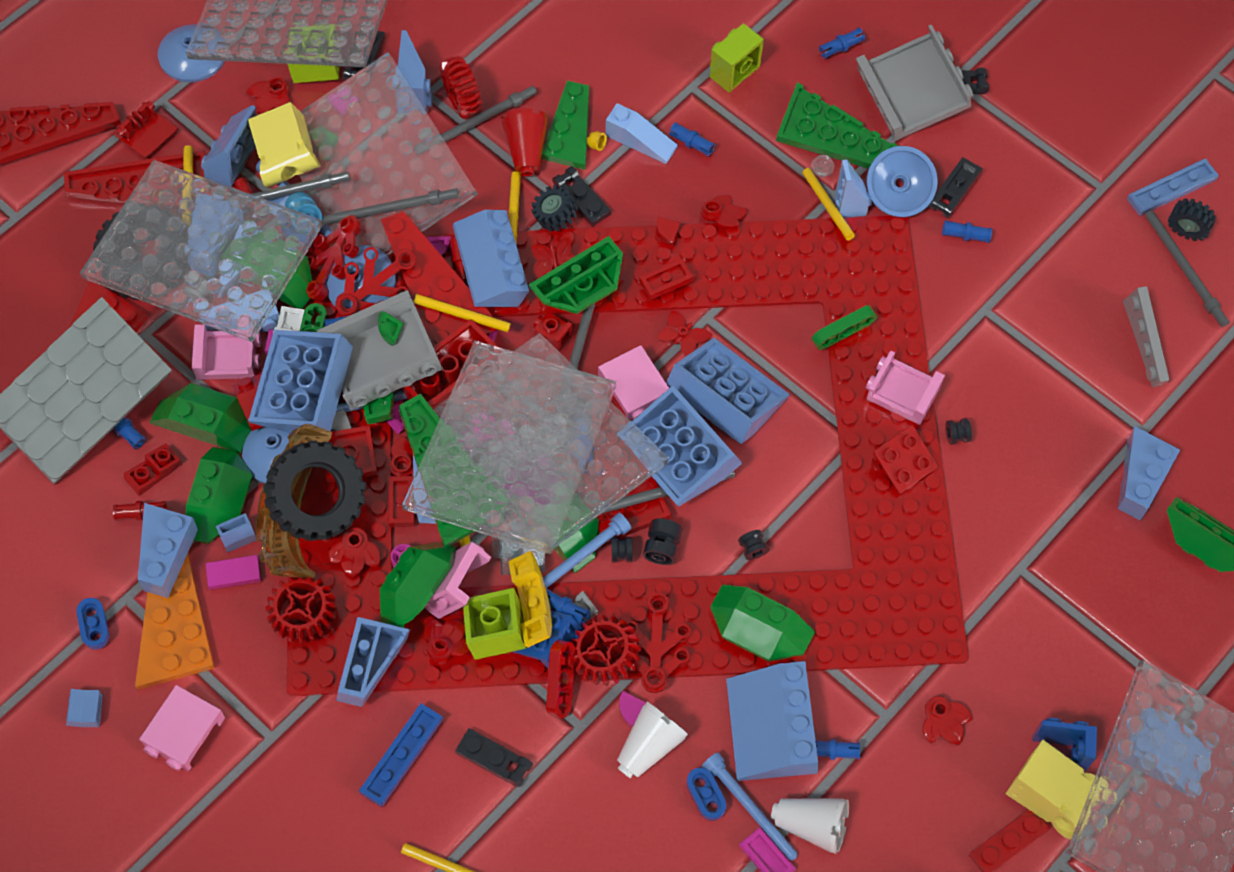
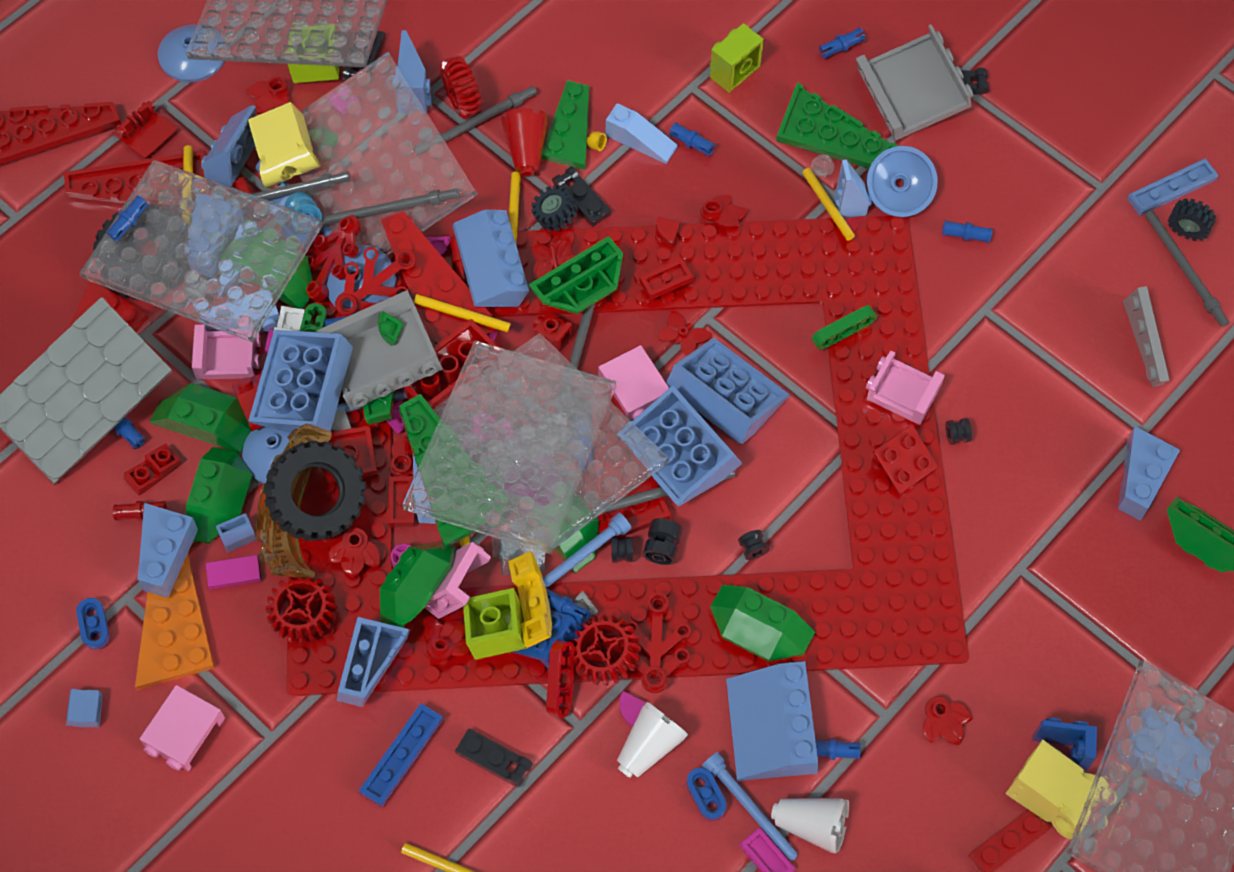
(127, 218): none -> blue pin
(955, 187): black plate -> none

